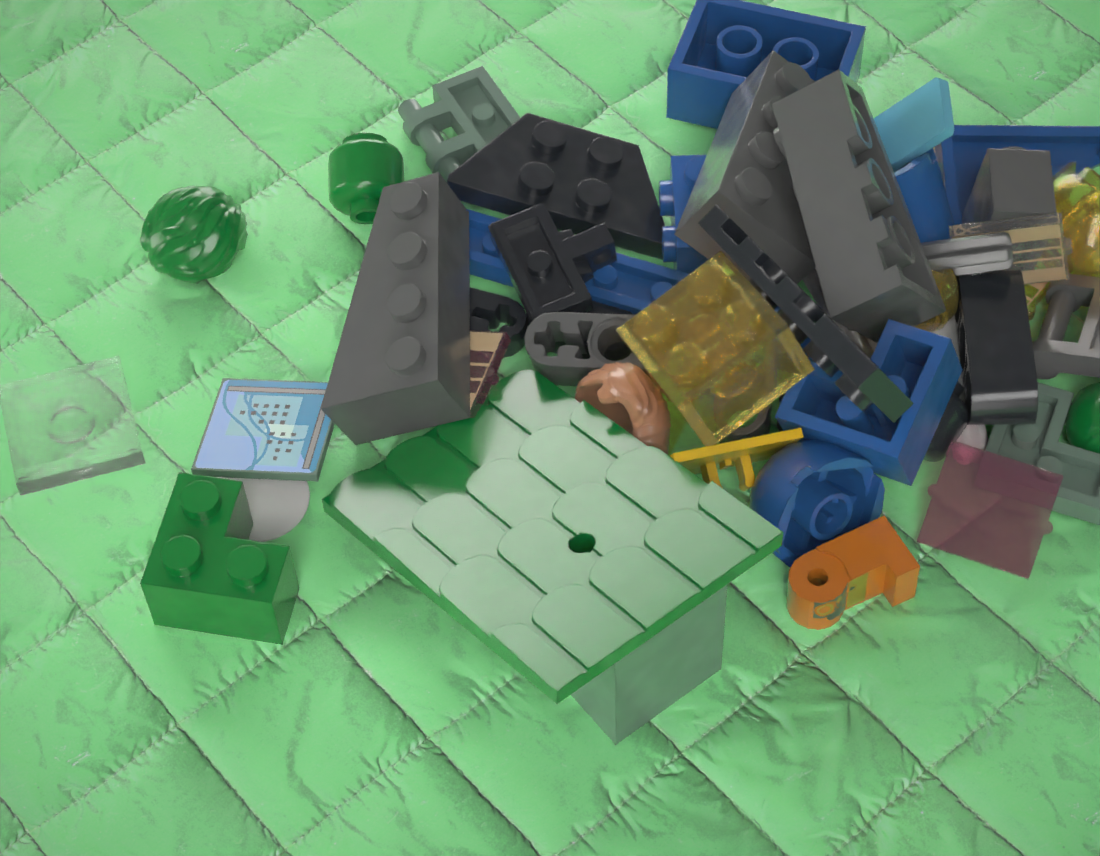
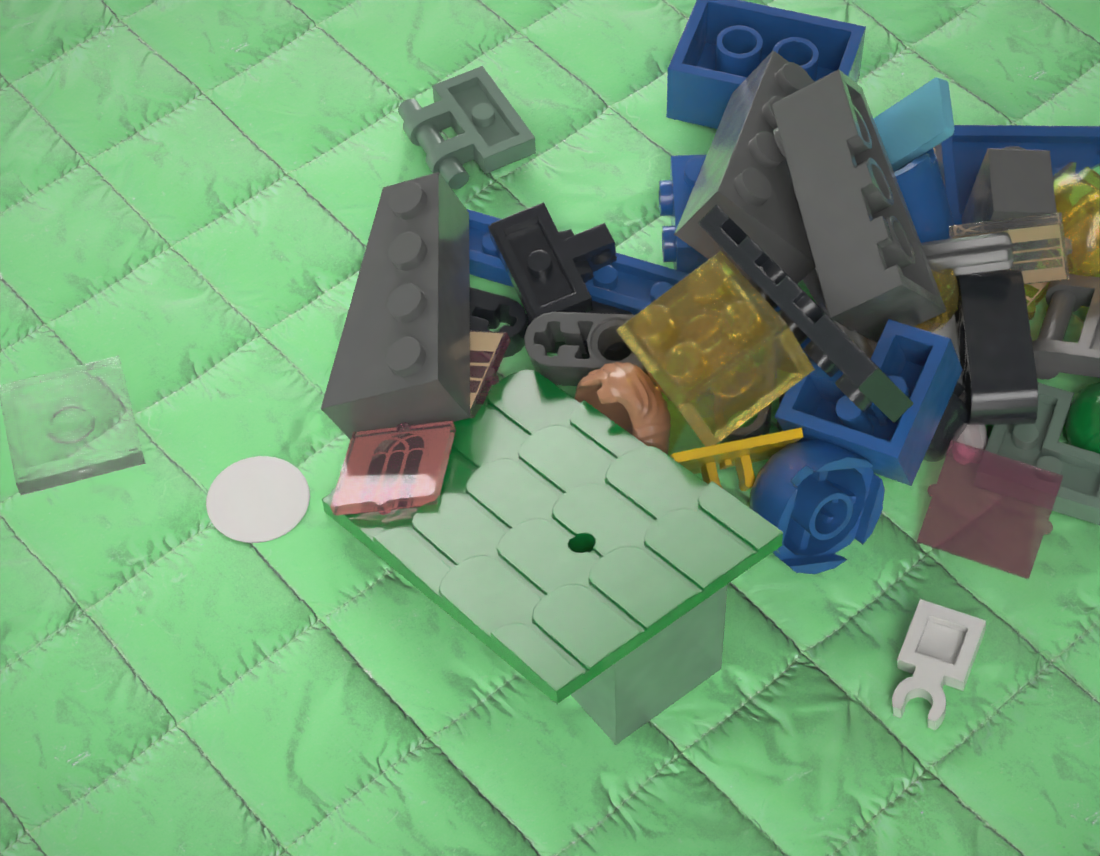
(194, 233): green hair -> none
(210, 573): green brick -> none
(265, 431): piece -> none
(359, 172): green head -> none
(393, 468): none -> clear pink piece
(574, 172): black wing -> none
(850, 572): orange leg -> none
(937, 653): none -> white plate

